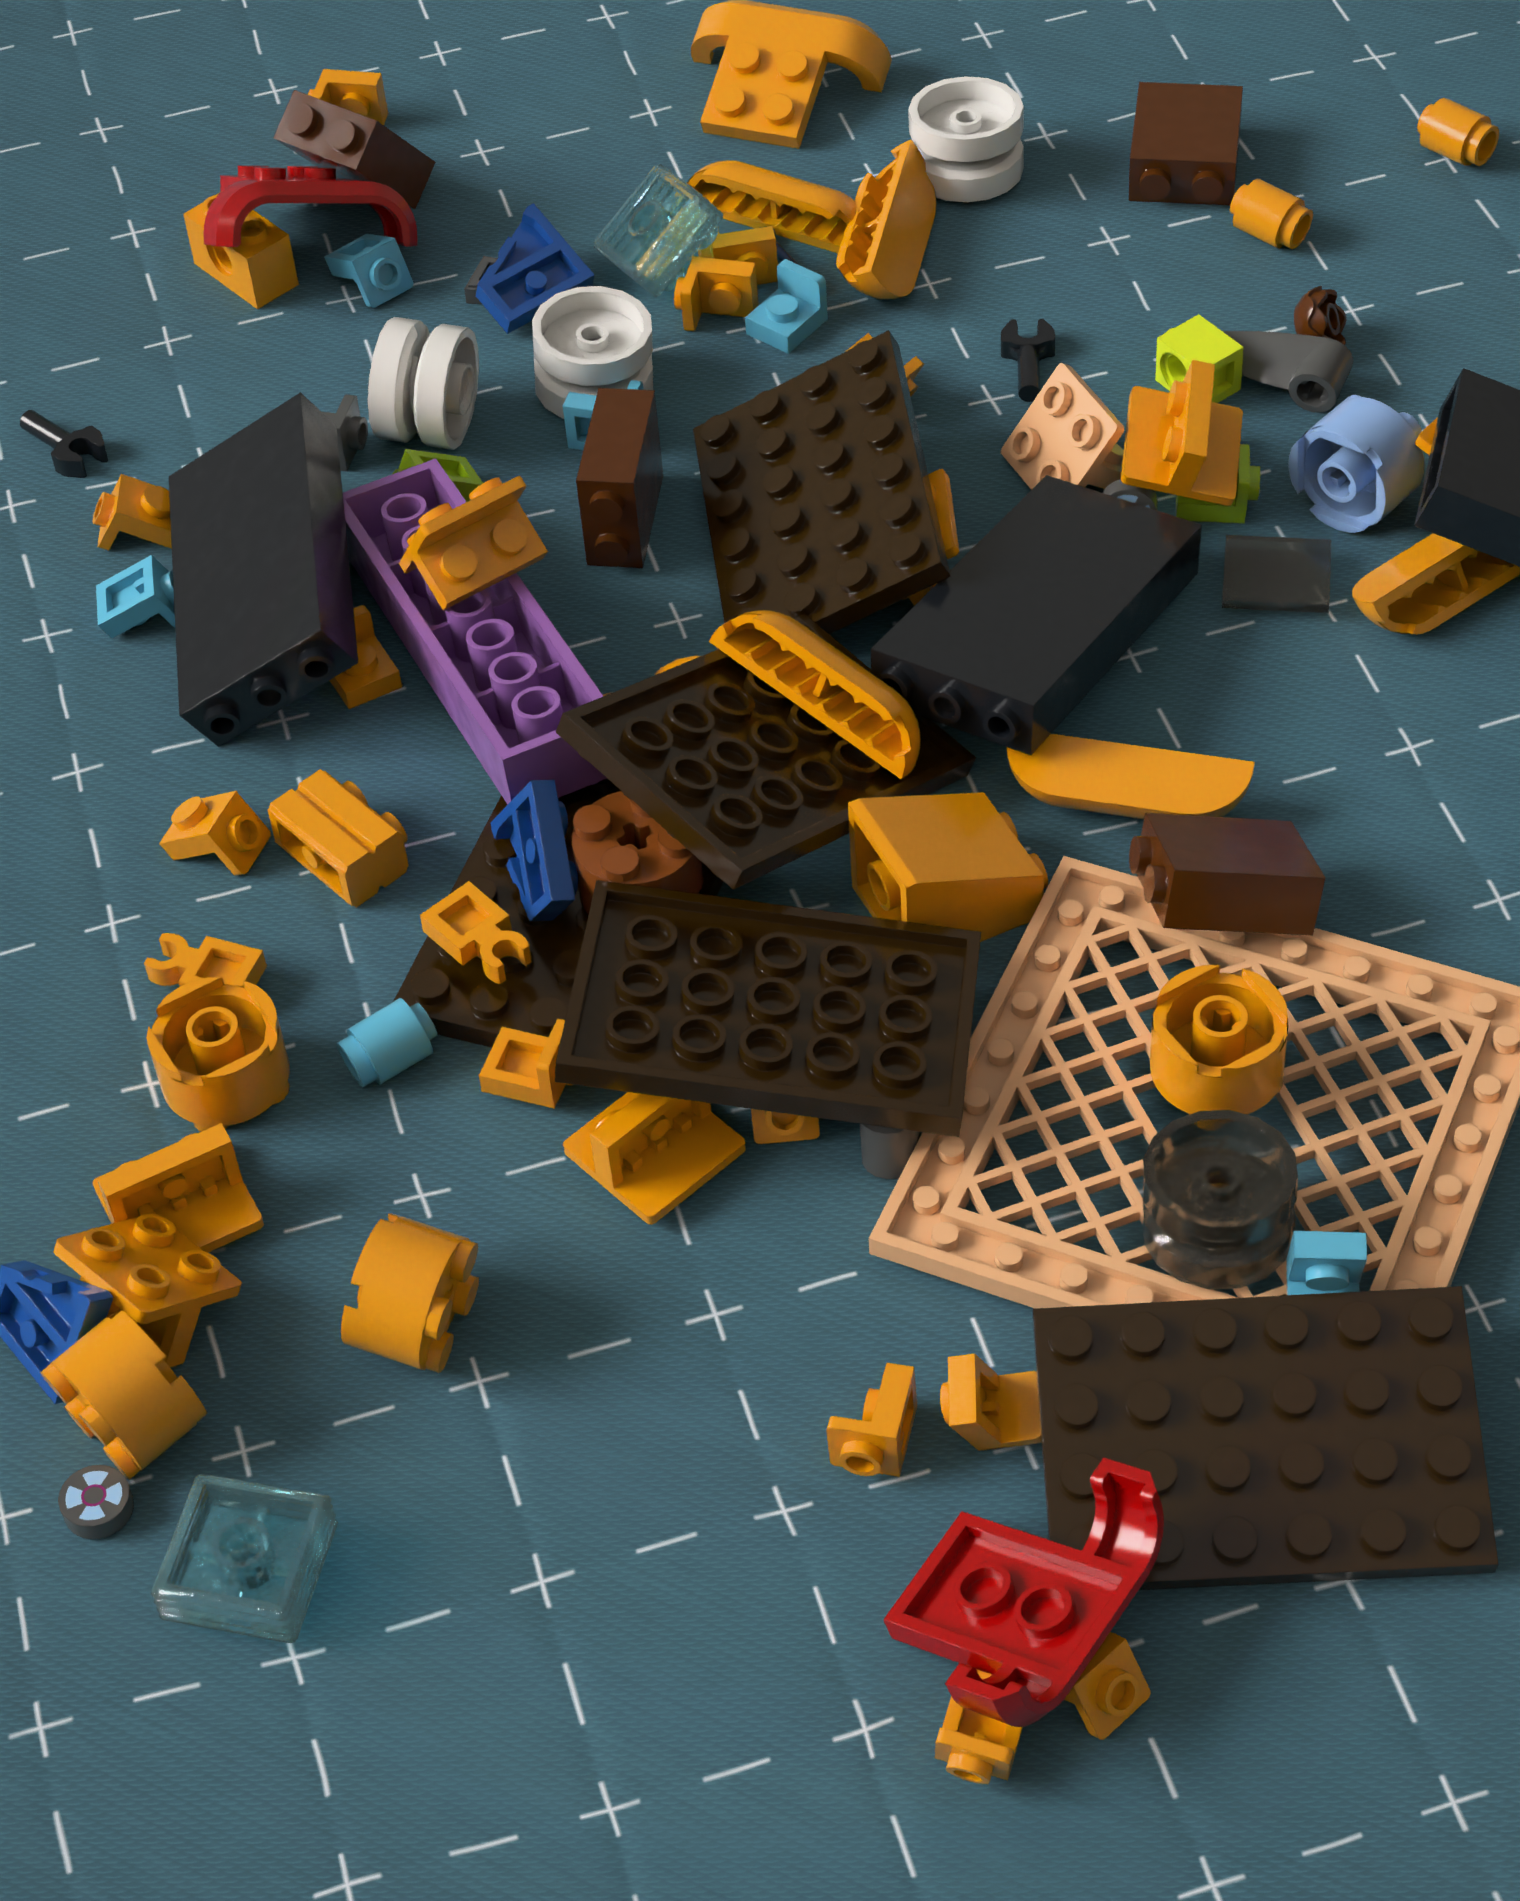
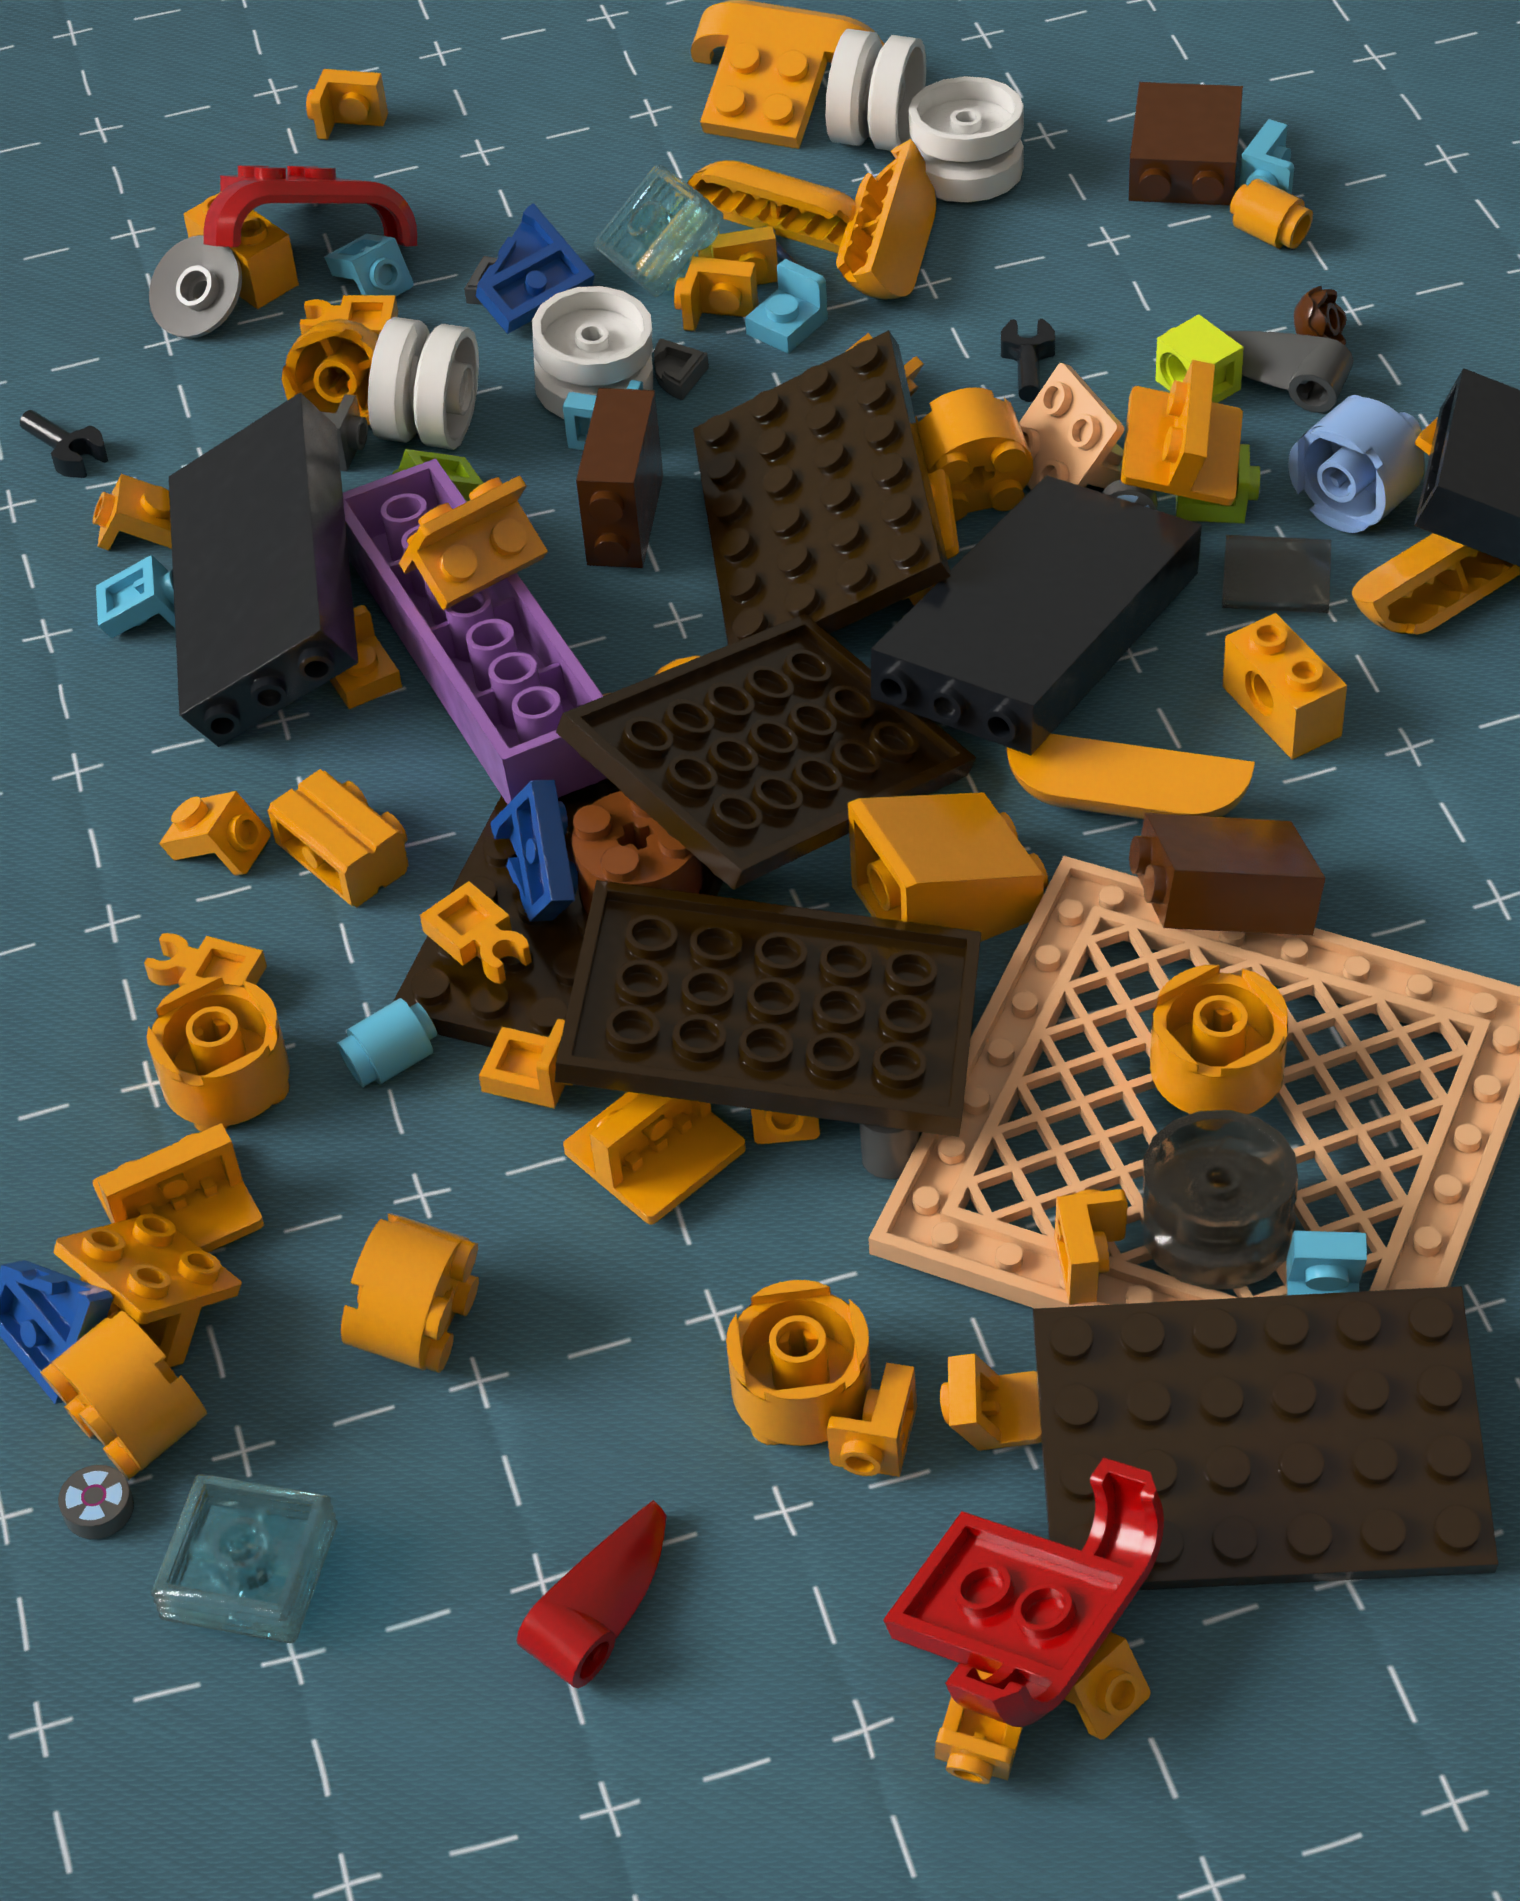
(195, 288): none -> light grey dish
(329, 363): none -> light orange cylinder
(353, 145): reddish brown brick -> none
(368, 310): none -> light orange plate
(587, 1609): none -> red piece
(678, 367): none -> dark grey tile
(798, 1362): none -> light orange brick
(825, 685): light orange brick -> none
(873, 88): none -> white wheel
(978, 448): none -> light orange brick
(1081, 1236): none -> light orange bracket
(1268, 158): none -> medium azure bracket
(1284, 686): none -> light orange brick
(1457, 132): light orange brick -> none

